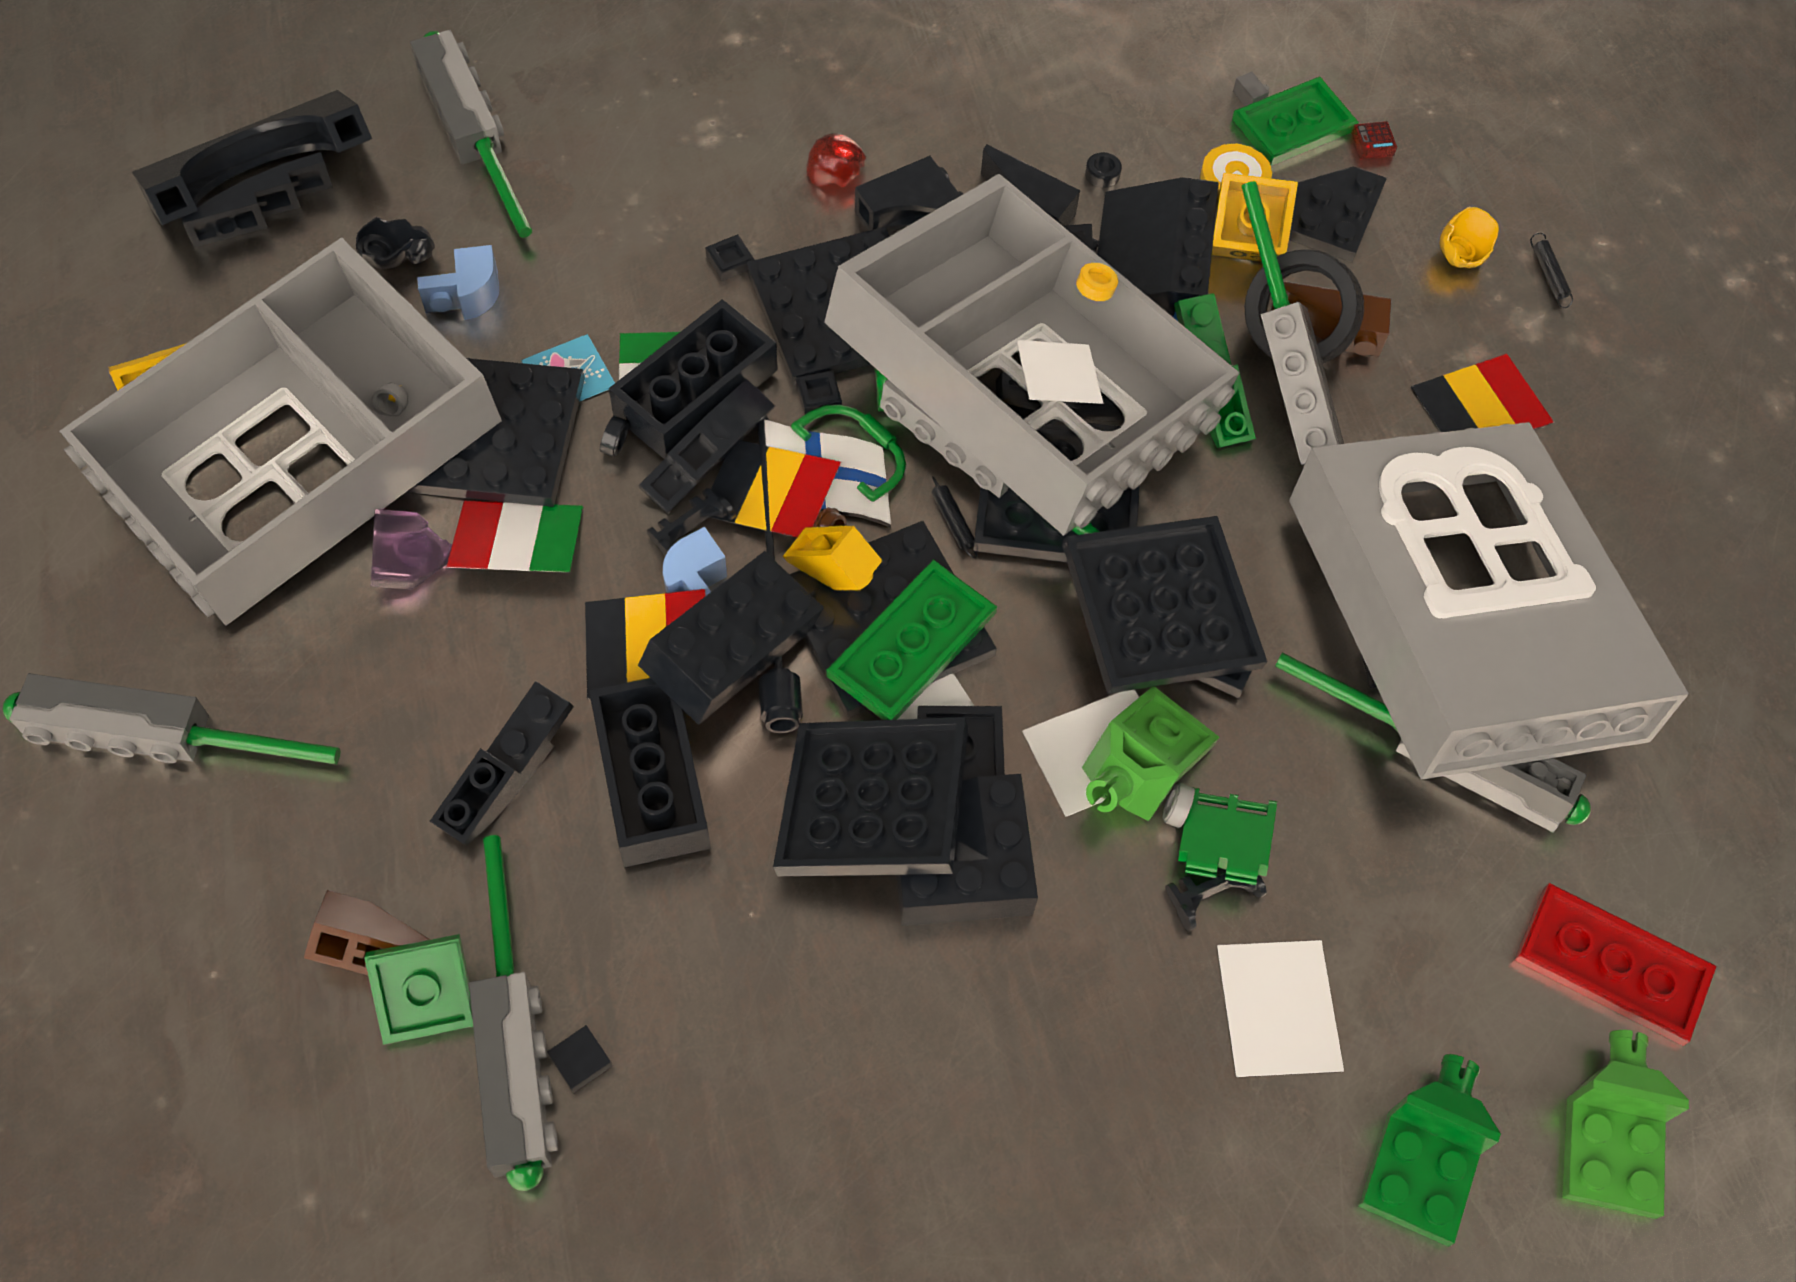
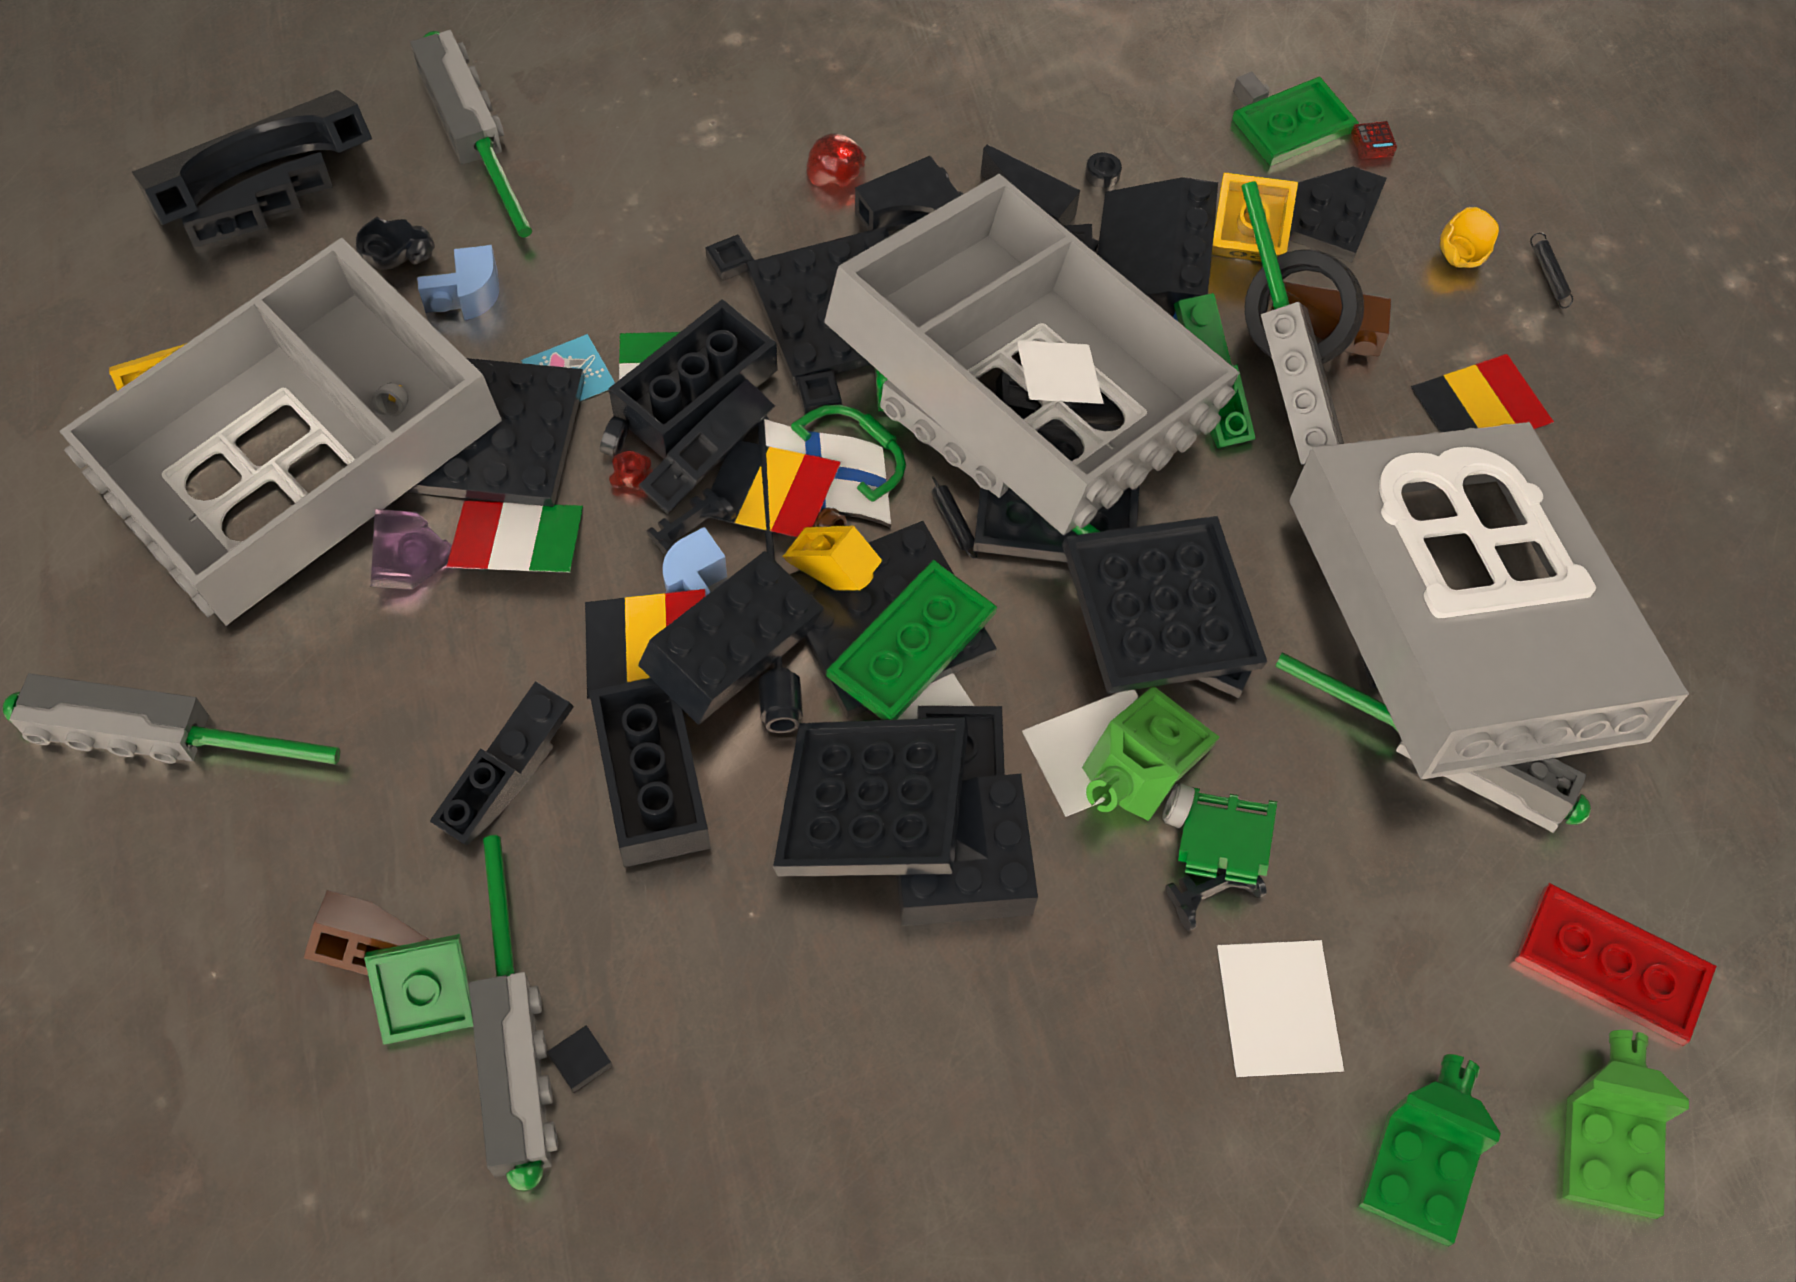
(626, 462): none -> clear red plate
(1097, 281): yellow tile -> none
(1235, 160): yellow tile -> none

